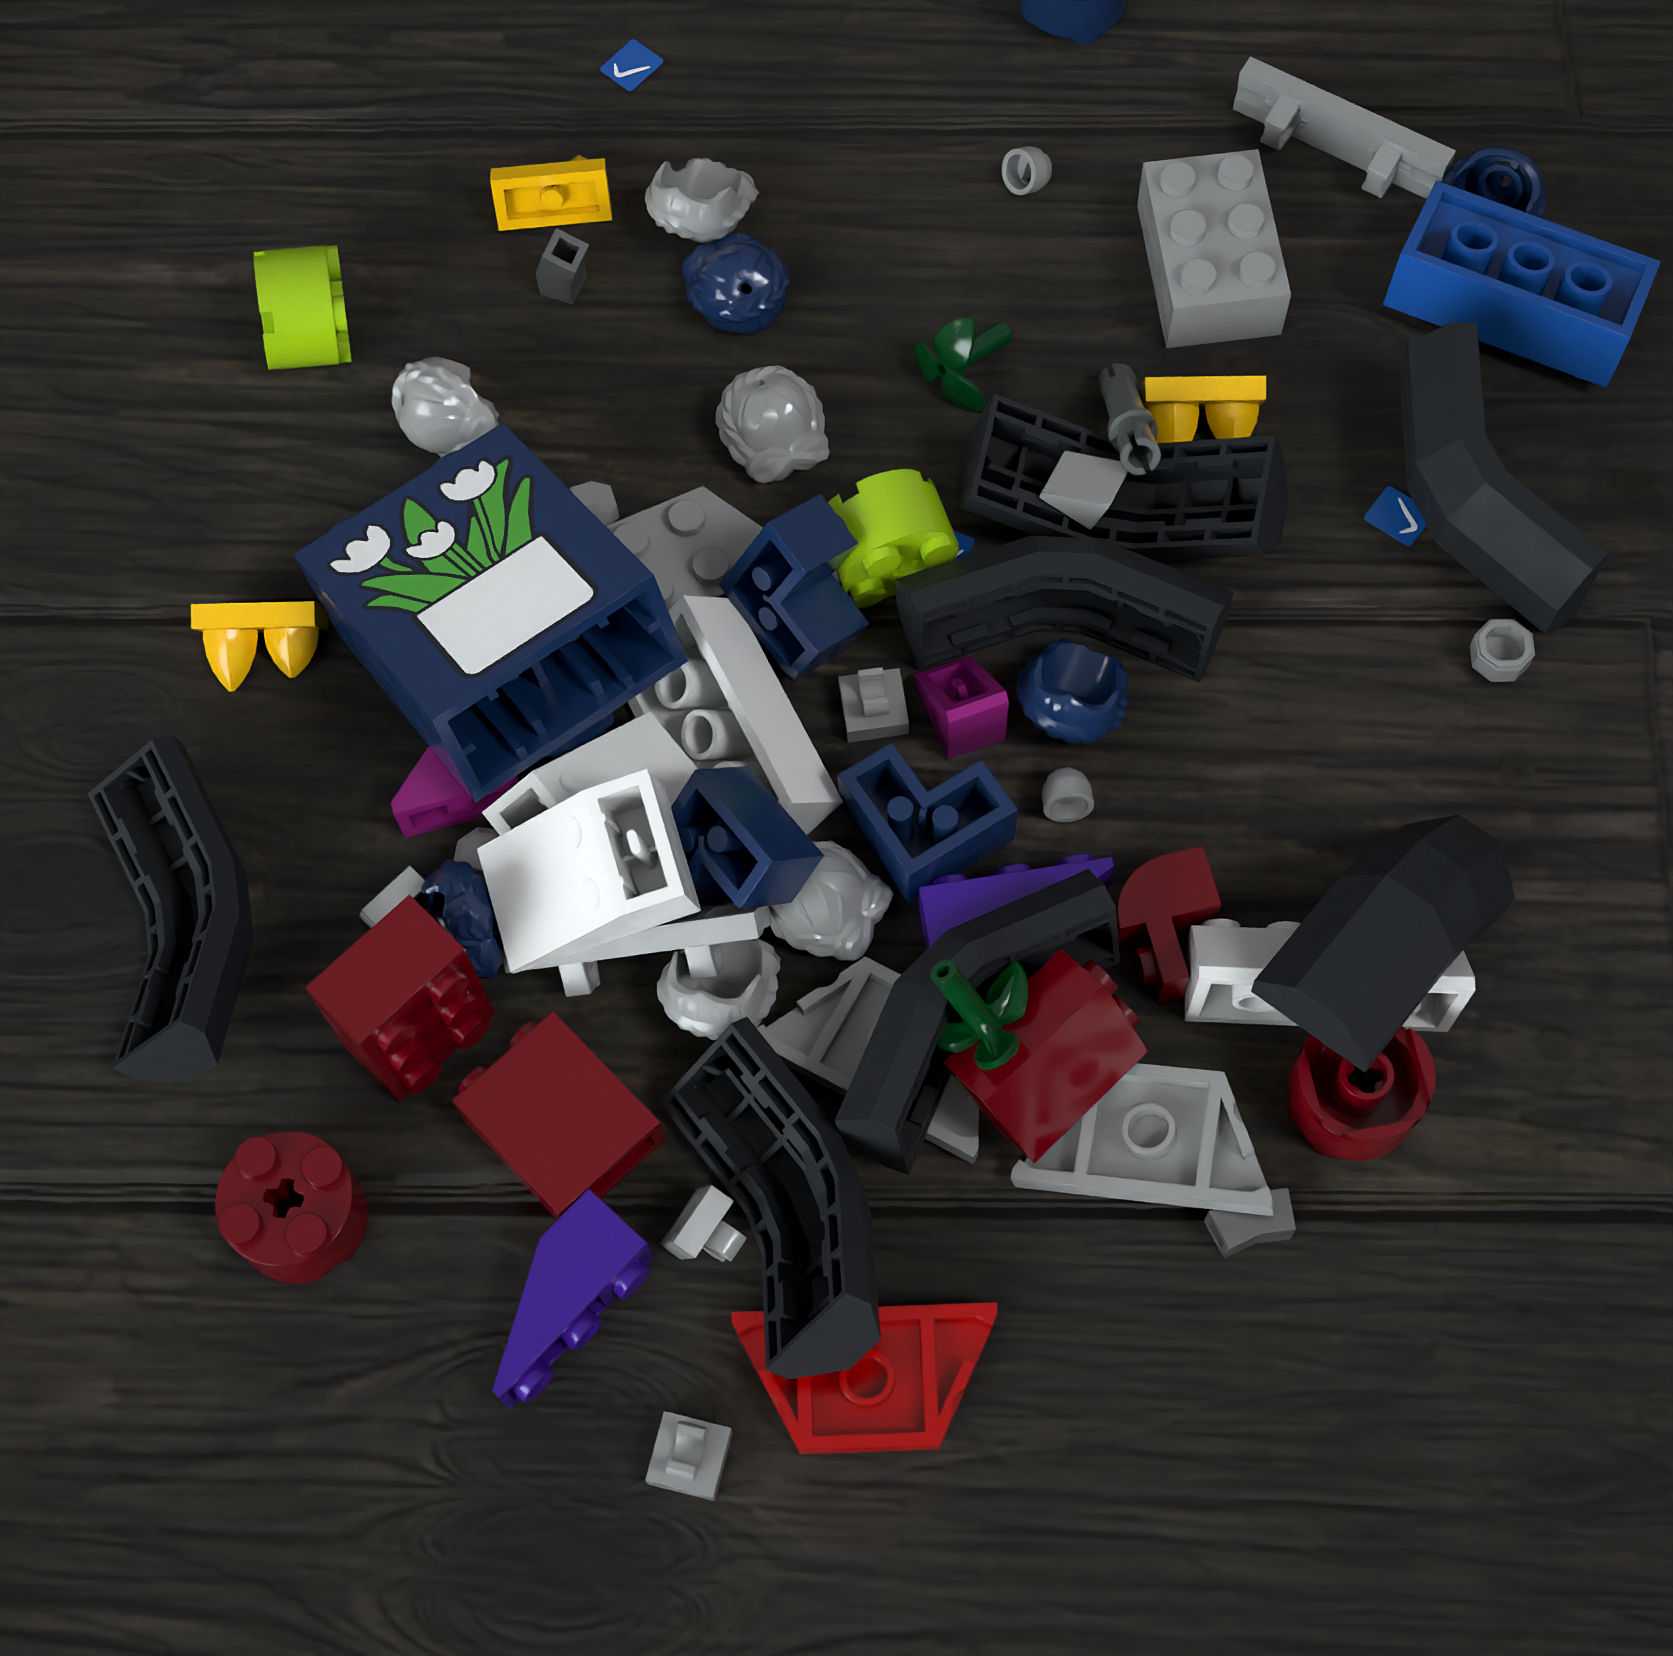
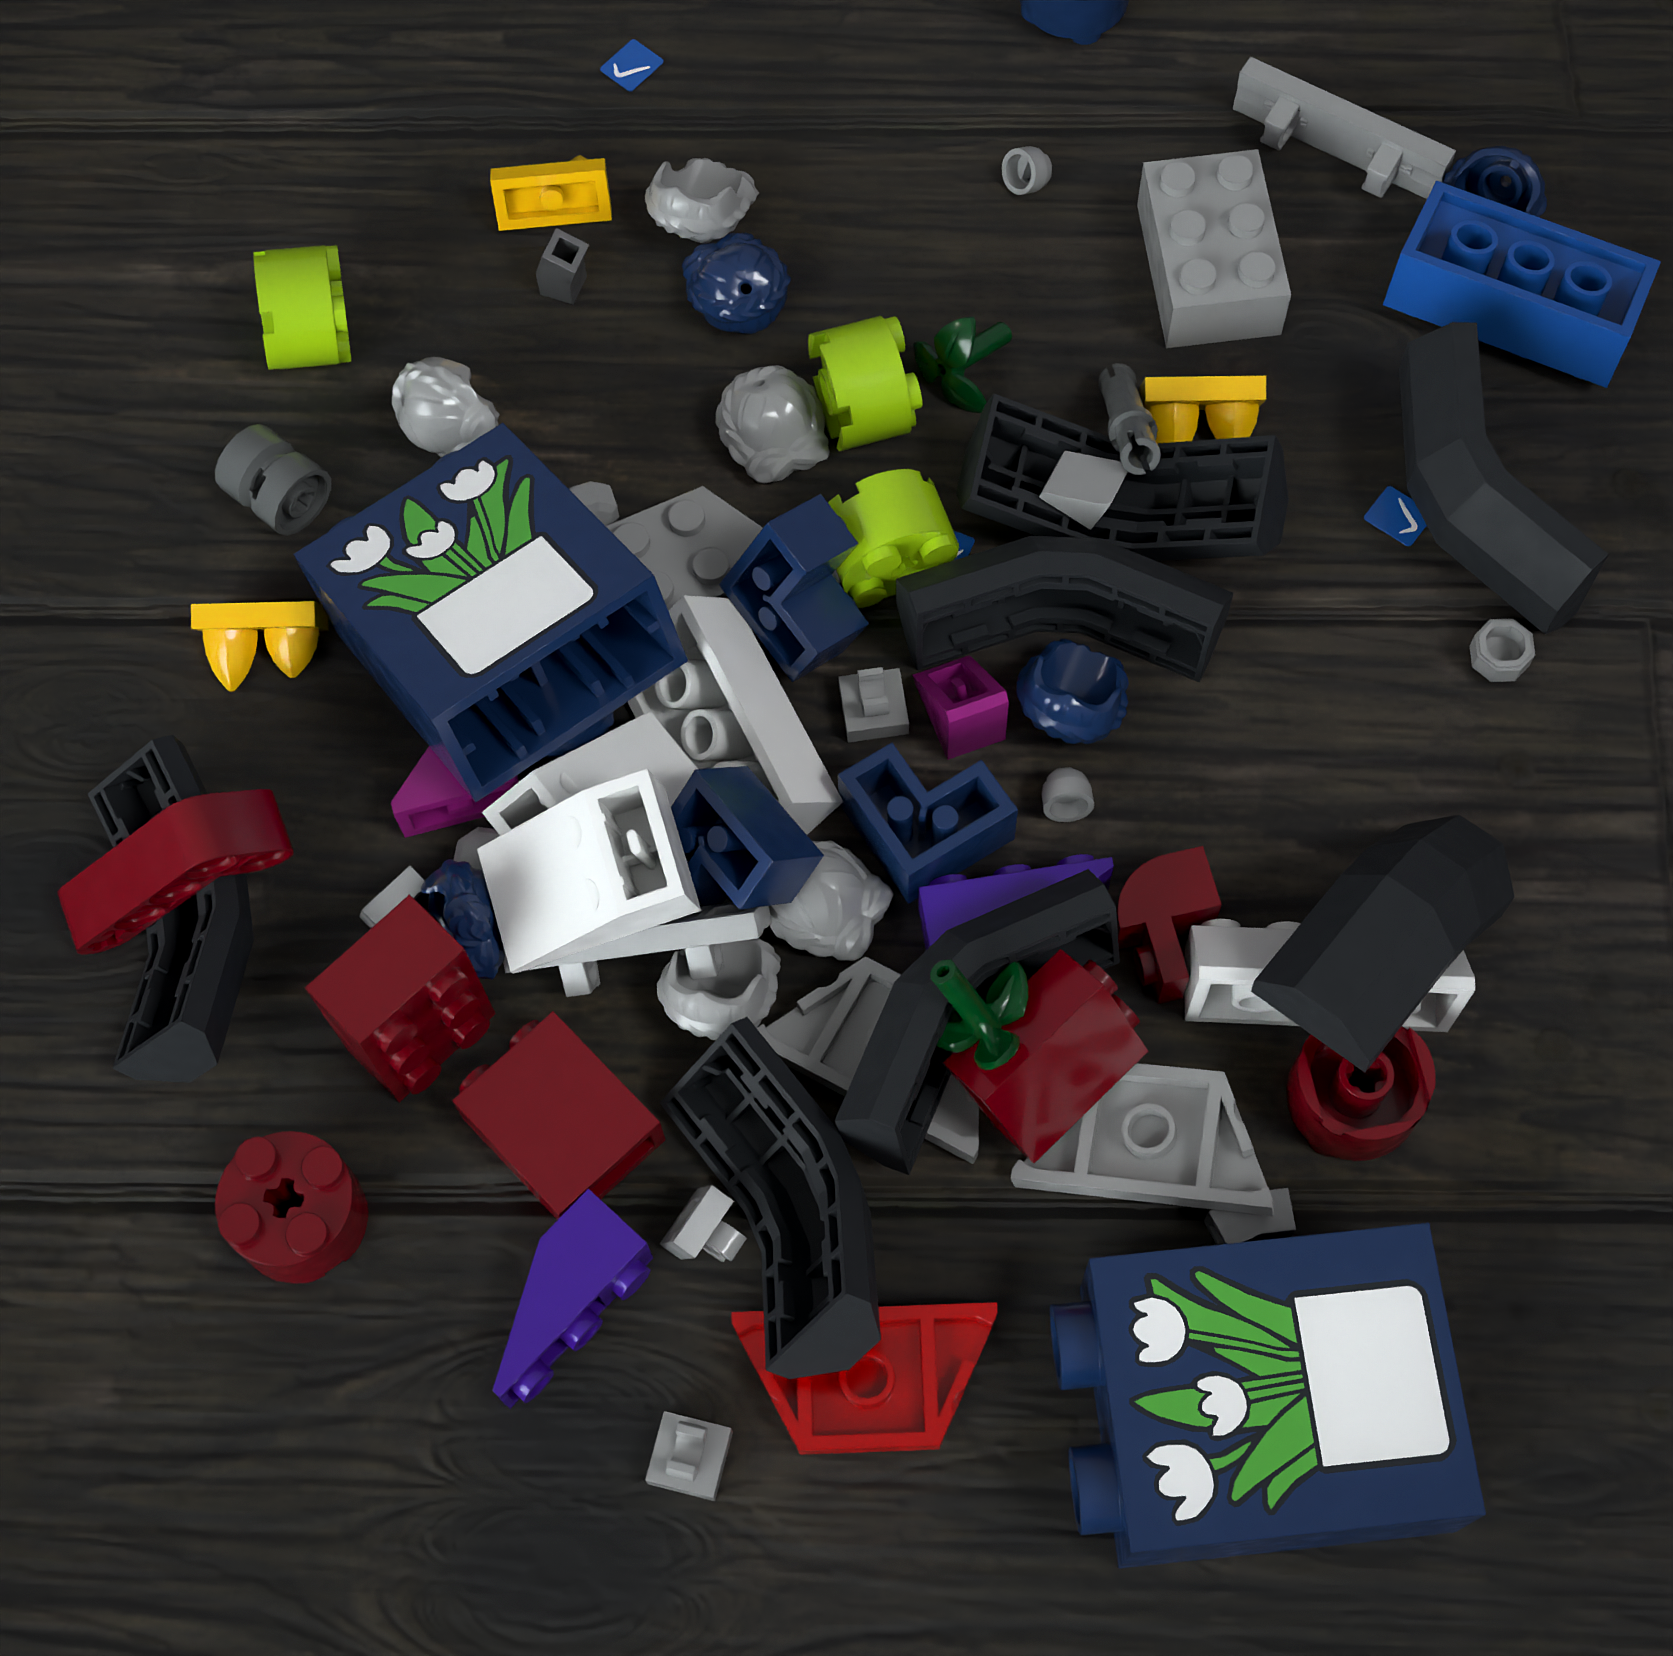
(171, 862): none -> dark red beam
(273, 479): none -> dark grey wheel
(864, 382): none -> lime brick
(1267, 1397): none -> brick

